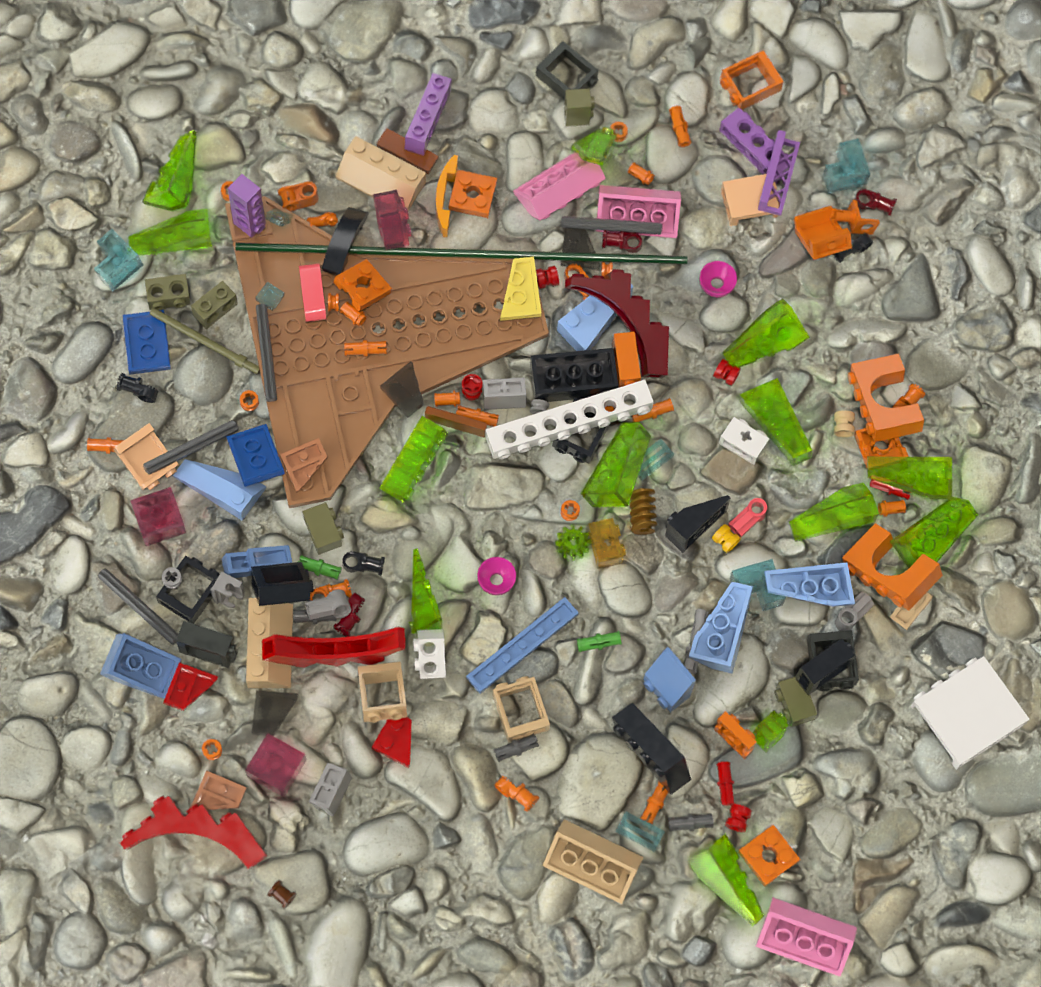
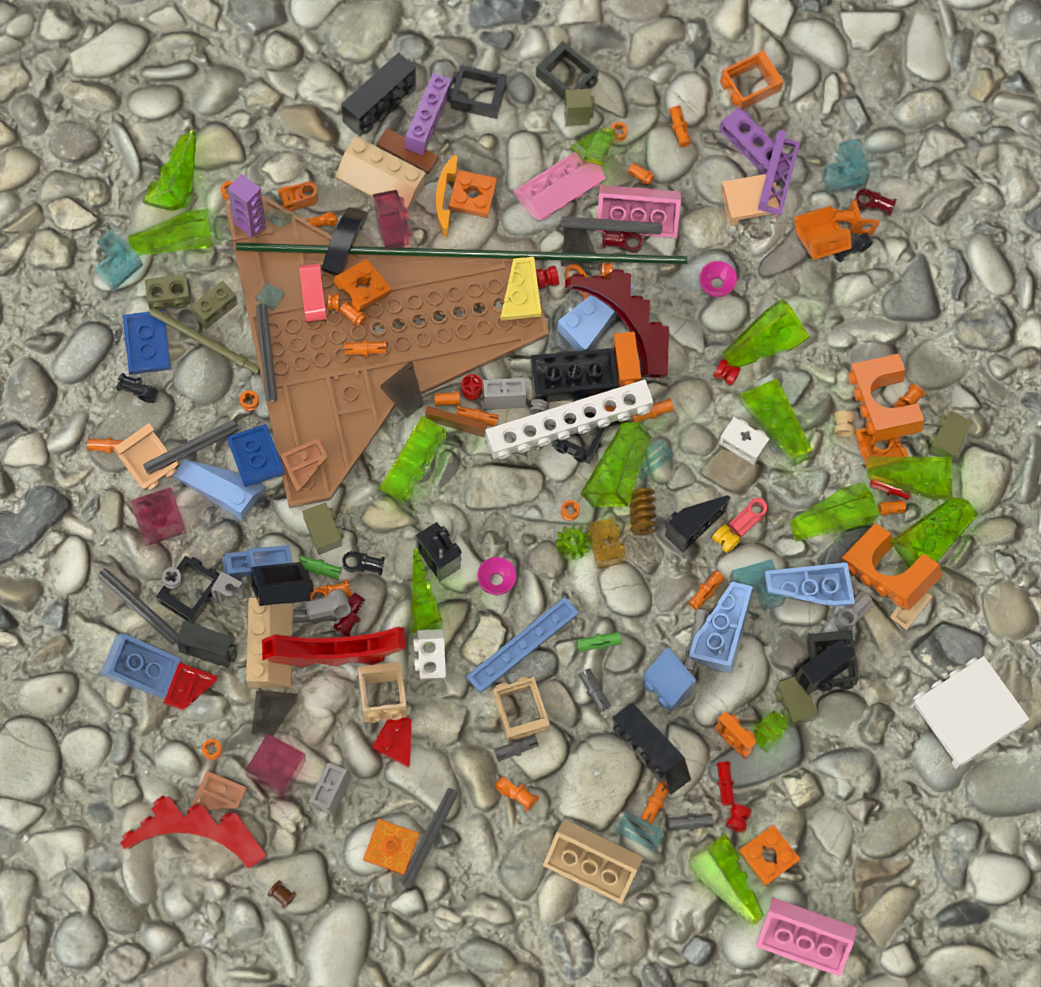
(379, 95): none -> black brick
(391, 847): none -> orange plate
(429, 837): none -> dark grey axle
(438, 551): none -> black brick
(477, 107): none -> black window
(594, 690): none -> dark grey pin
(706, 590): none -> orange pin
(950, 436): none -> olive brick

